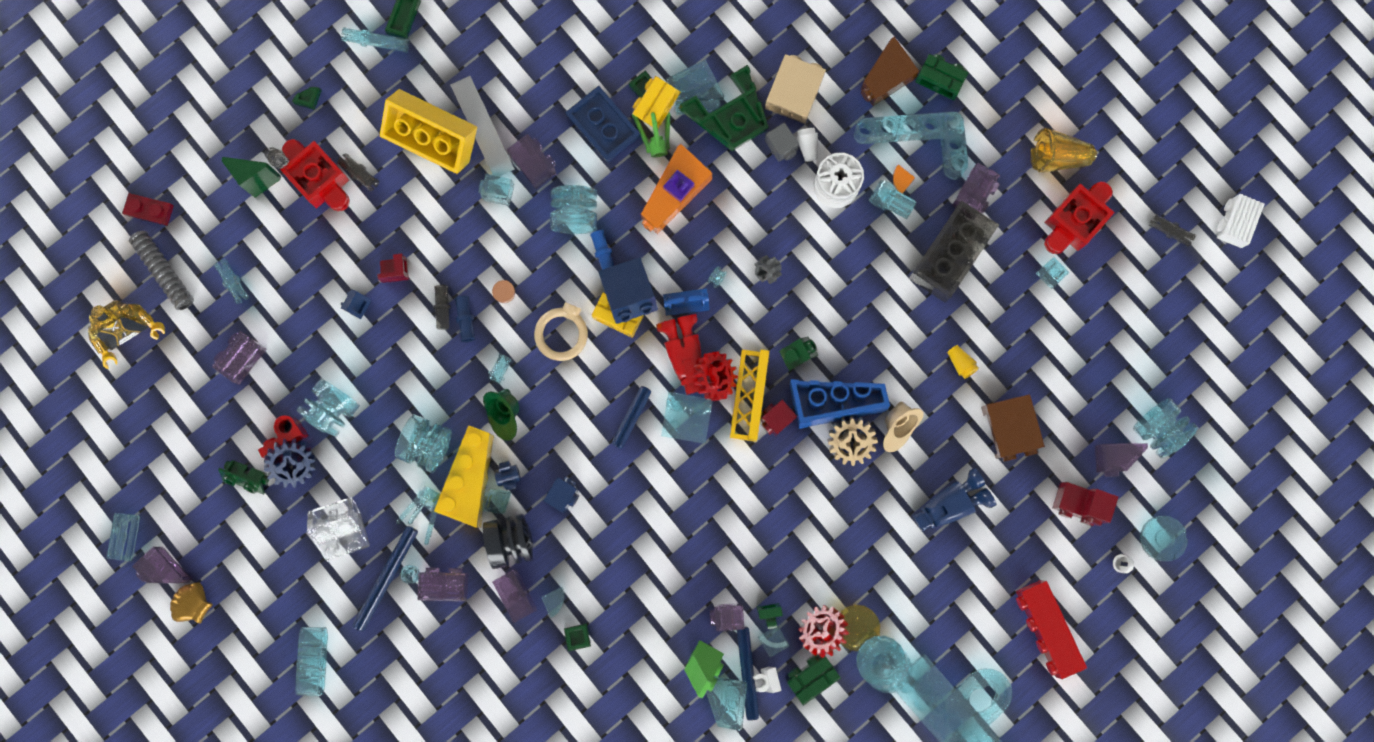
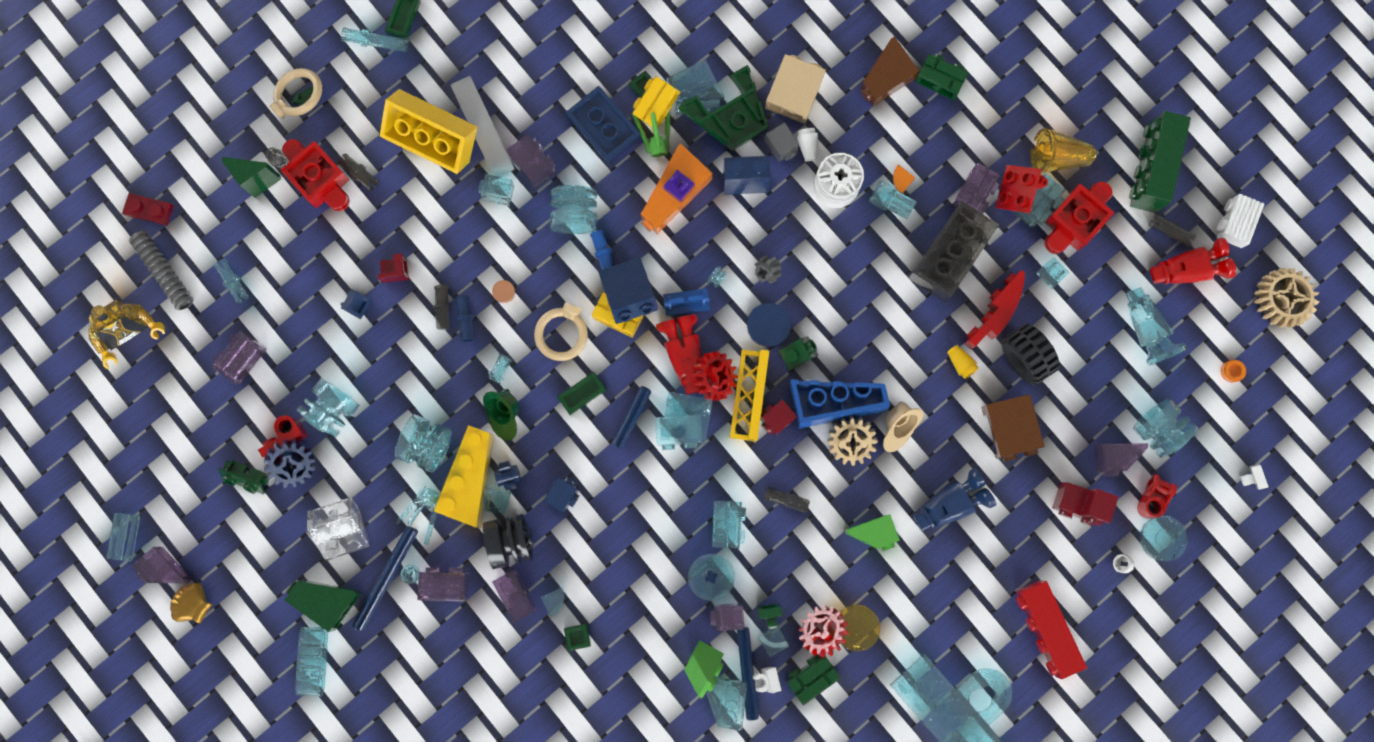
(281, 108): none -> tan piece
(322, 602): none -> dark green slope
(581, 393): none -> dark green tile
(665, 426): none -> clear light blue brick
(706, 589): none -> clear light blue brick
(727, 524): none -> clear light blue brick
(746, 175): none -> dark blue brick
(768, 325): none -> dark blue tile
(786, 499): none -> clear smoke axle
(876, 533): none -> bright green slope
(882, 651): clear light blue wheel -> none
(921, 132): clear light blue beam -> none
(1003, 306): none -> red slope
(1019, 188): none -> red hinge
(1030, 354): none -> black tyre
(1043, 201): none -> clear light blue brick
(1152, 328): none -> clear light blue piece
(1159, 162): none -> dark green brick
(1159, 494): none -> red piece
(1196, 265): none -> red piece
(1233, 371): none -> orange tile
(1256, 476): none -> white tile
(1278, 304): none -> tan gear

